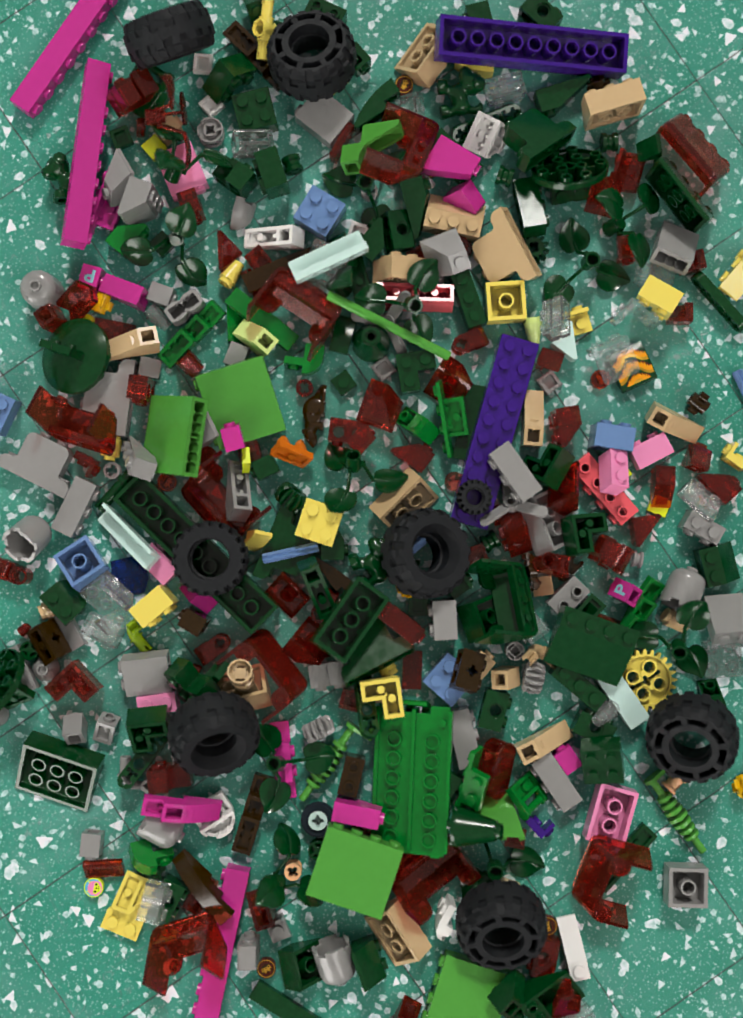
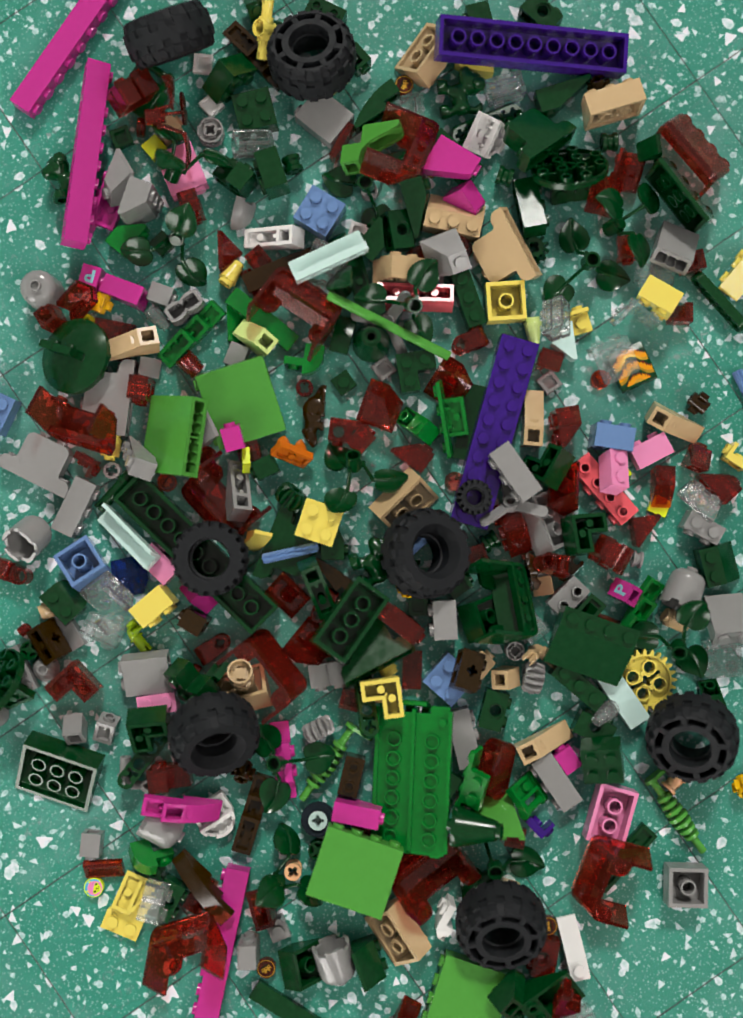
(244, 773): none -> dark brown gear

